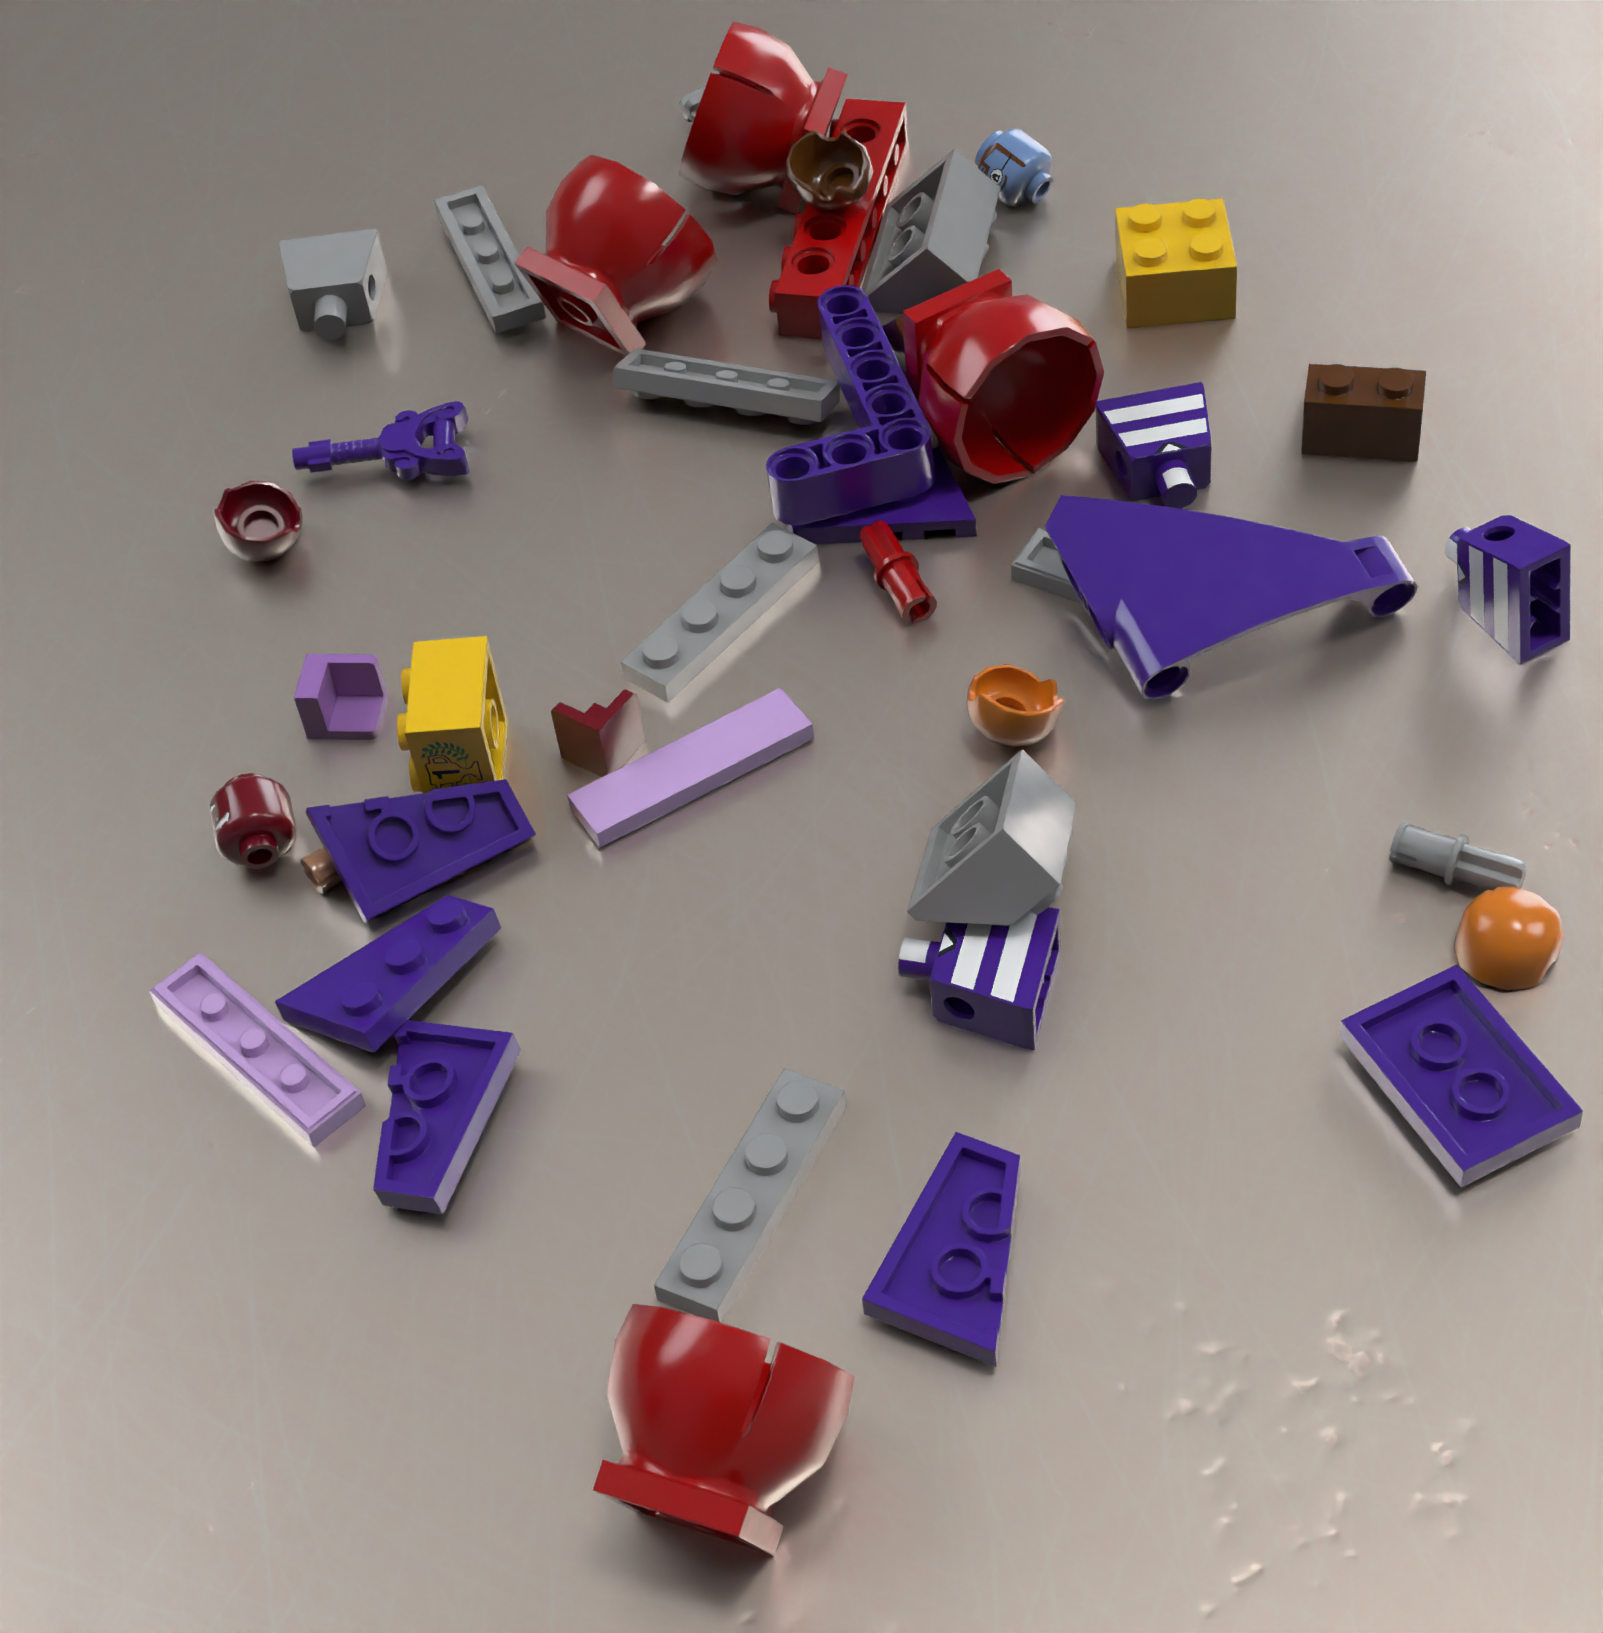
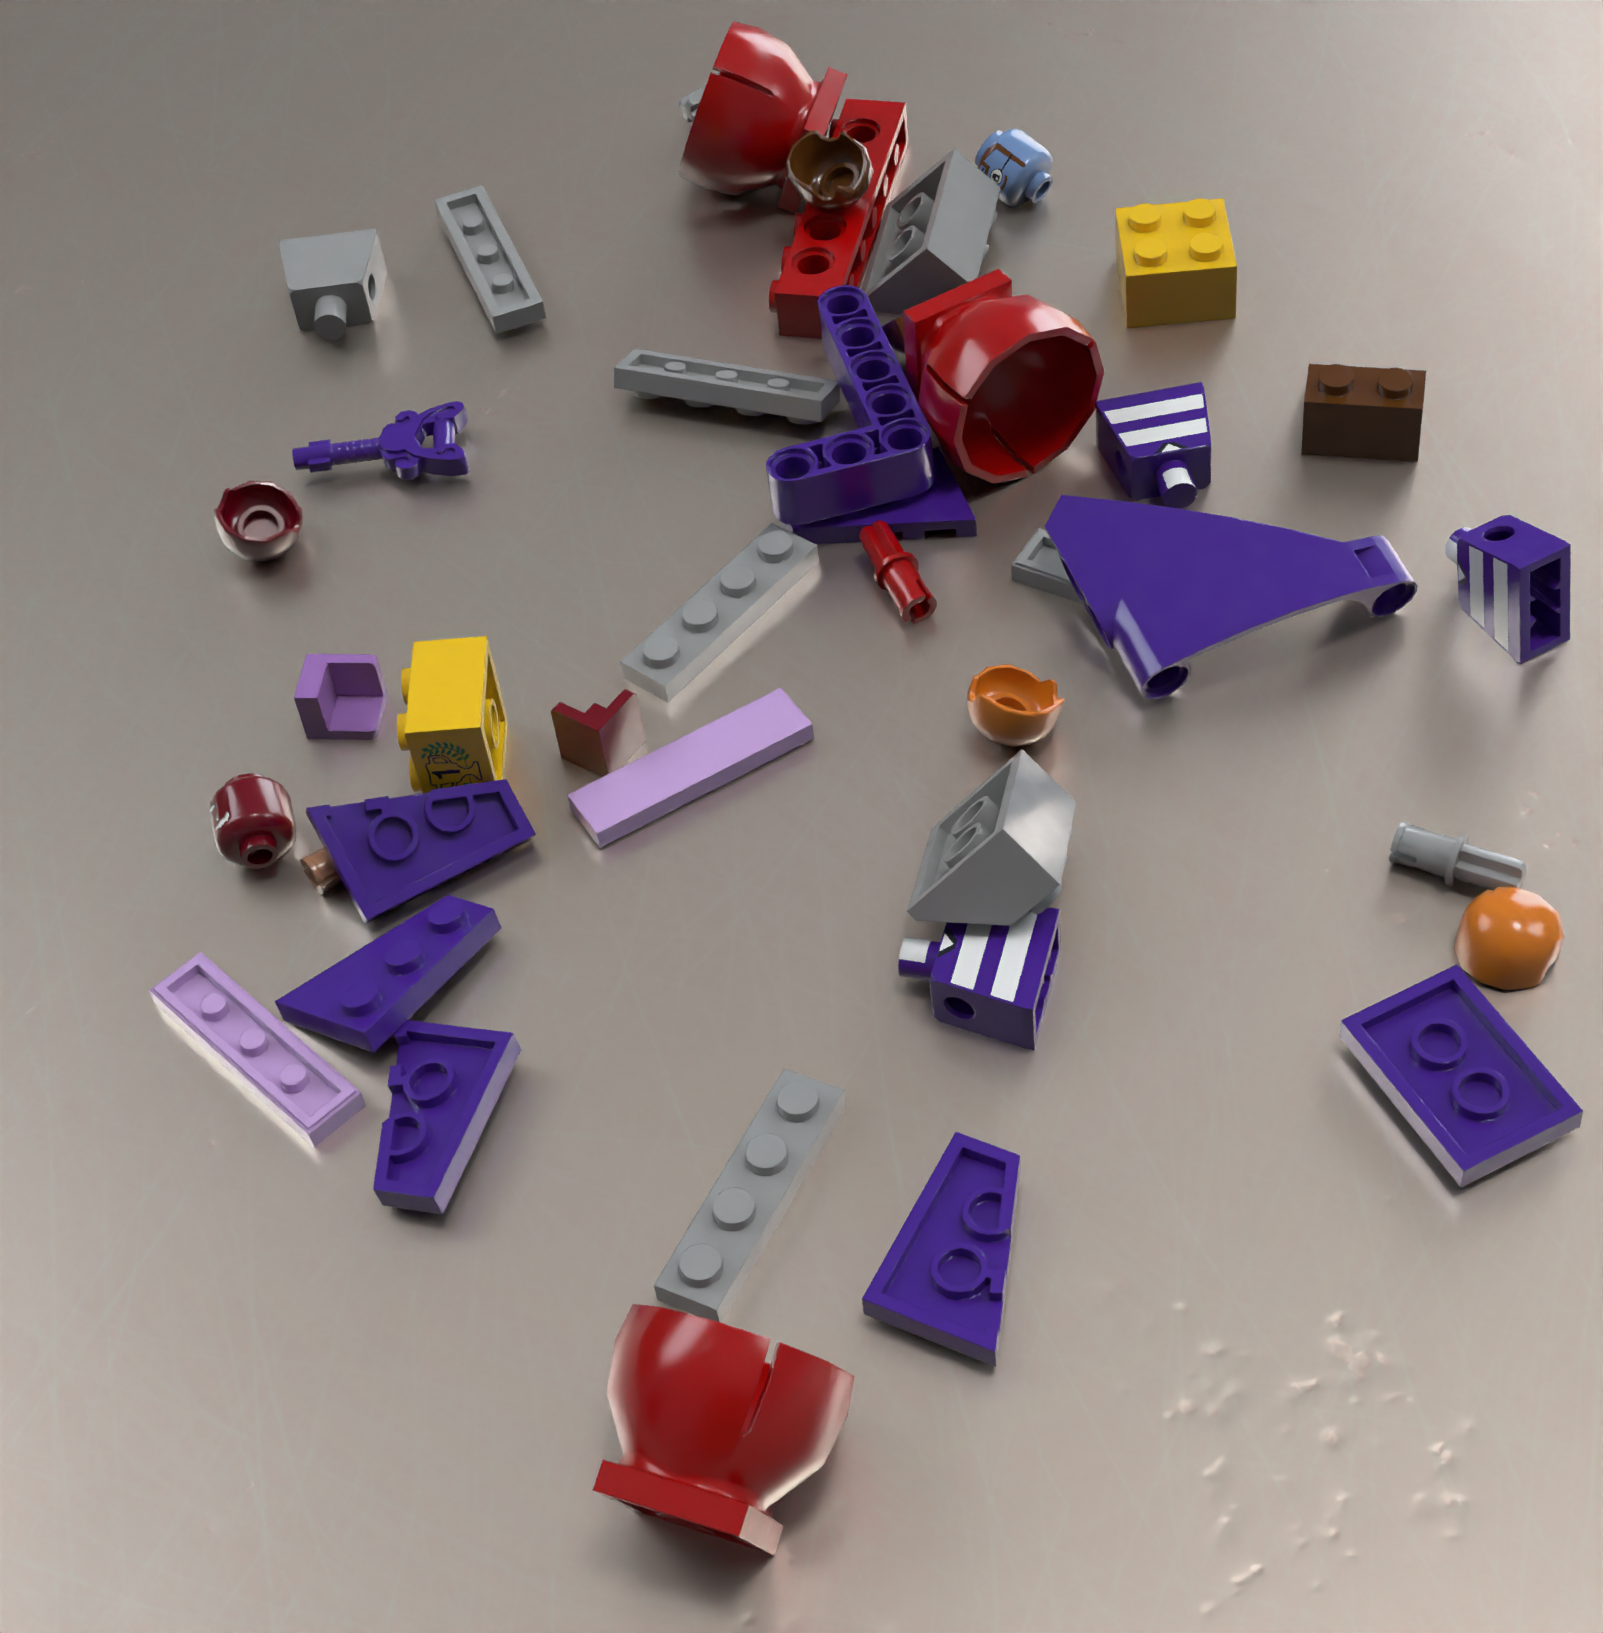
(608, 255): red plate -> none

